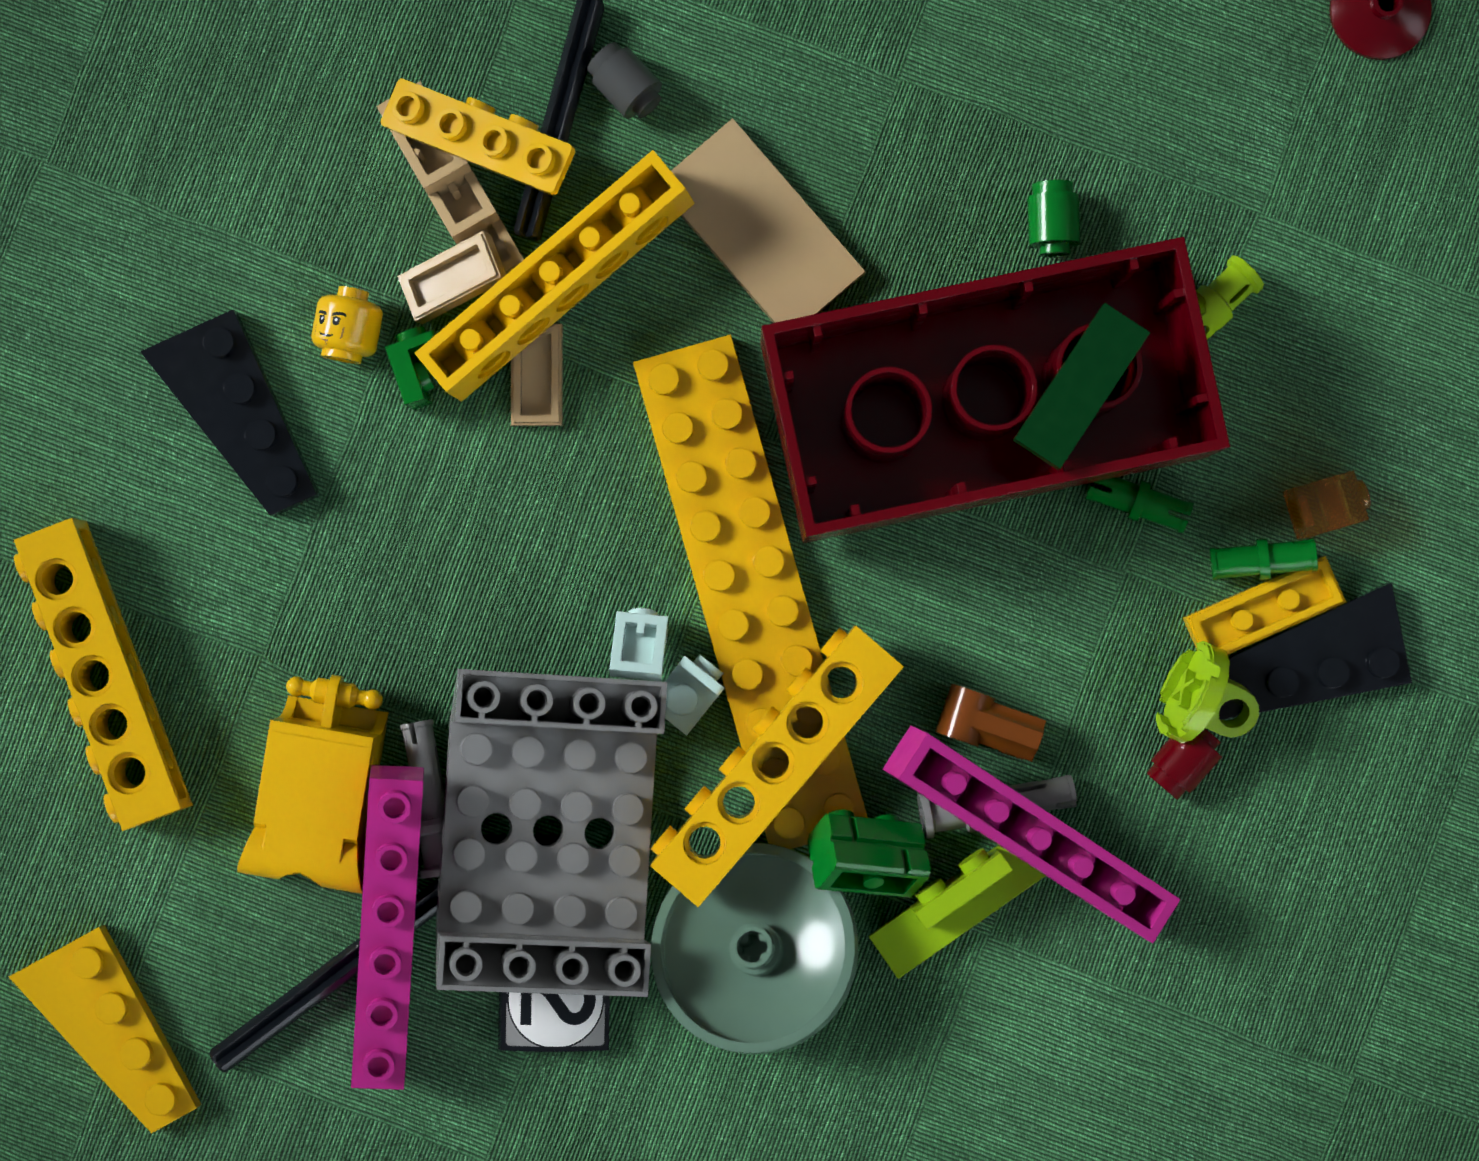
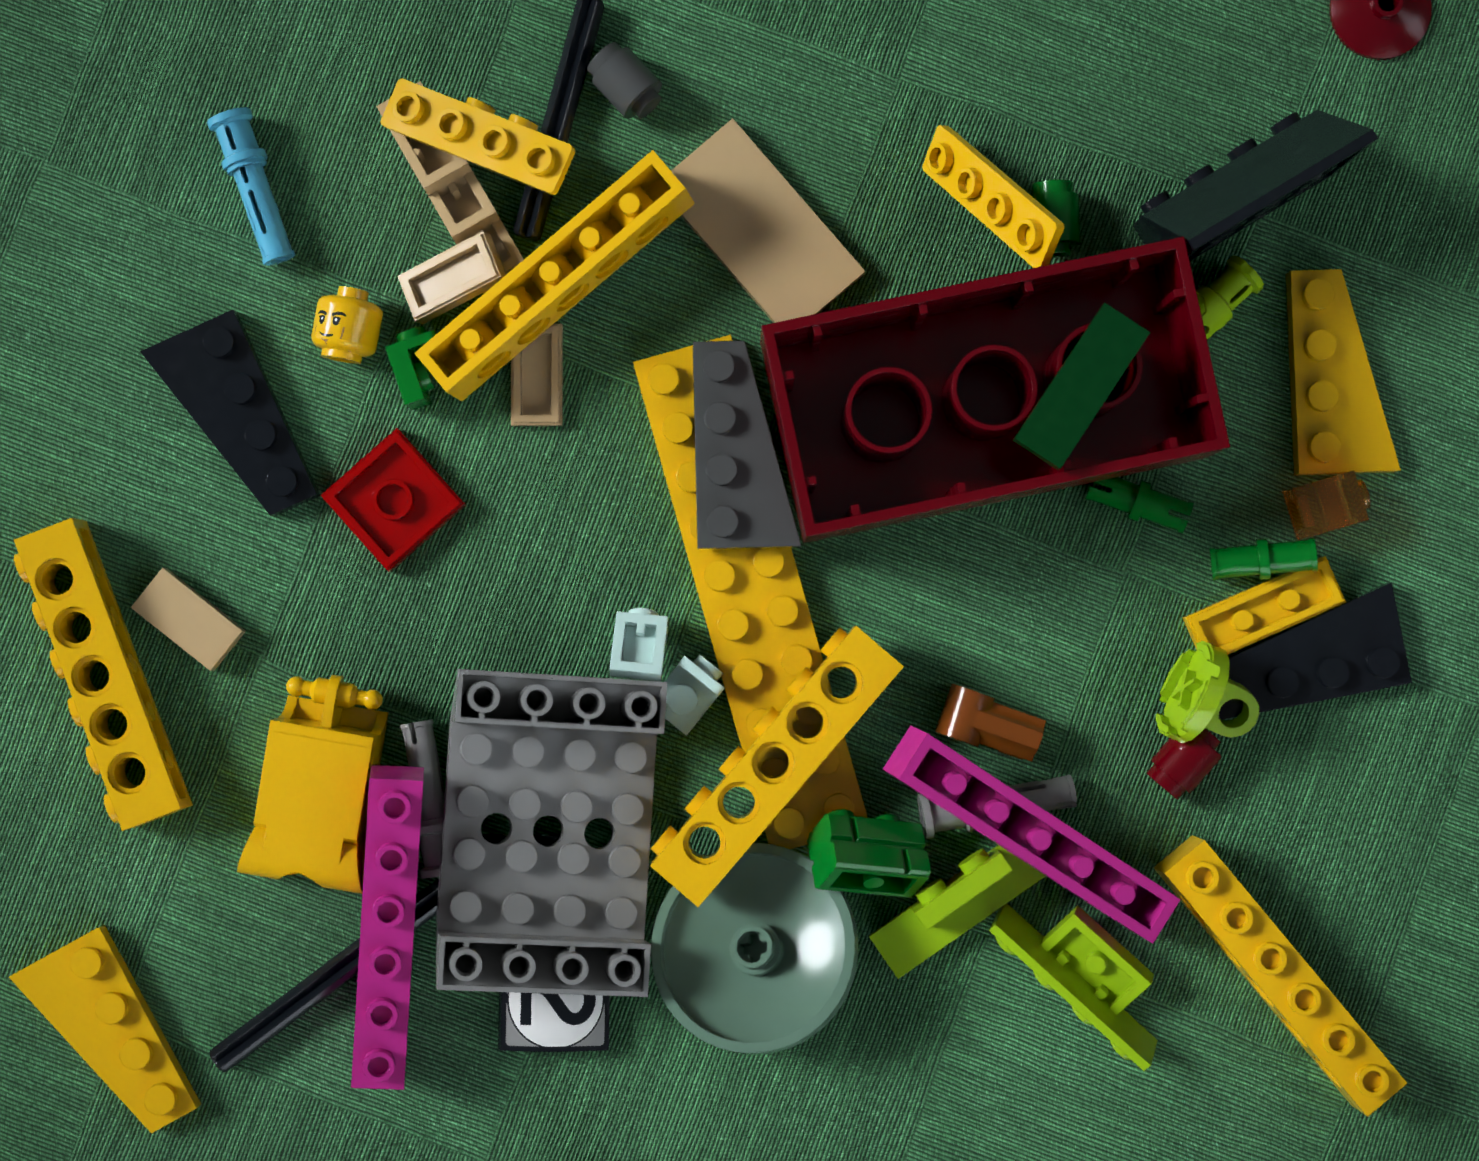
(188, 619): none -> tan tile
(246, 164): none -> medium azure pin
(393, 500): none -> red tile
(737, 469): none -> dark grey wing
(993, 197): none -> yellow bracket
(1087, 972): none -> lime bracket
(1254, 181): none -> black slope
(1280, 975): none -> yellow brick
(1332, 386): none -> yellow wing

